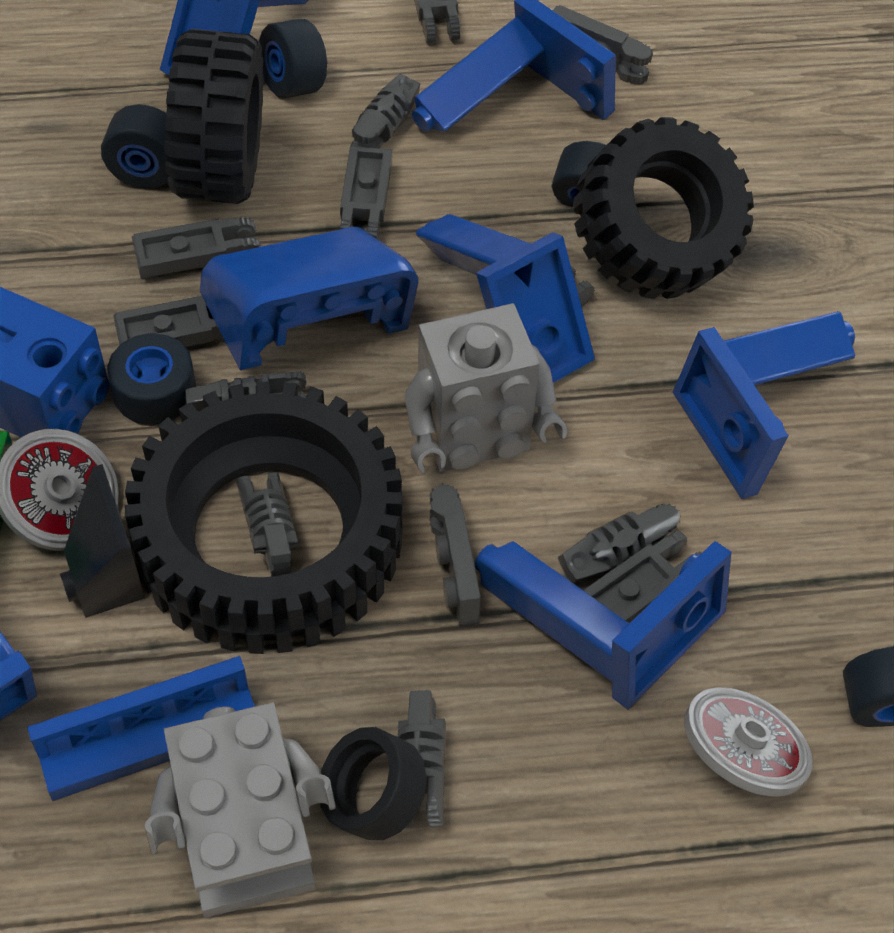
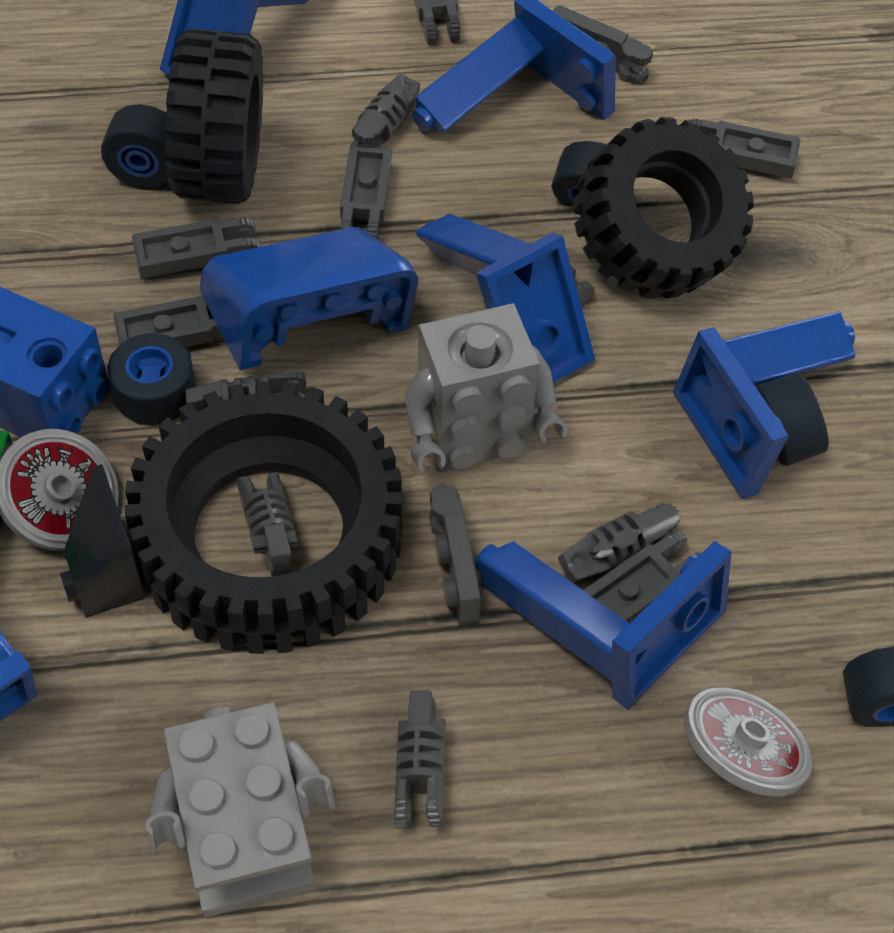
(128, 730): blue fence -> none
(293, 58): black wheel -> none
(400, 797): black tyre -> none
(755, 147): none -> dark grey hinge
(801, 416): none -> black wheel

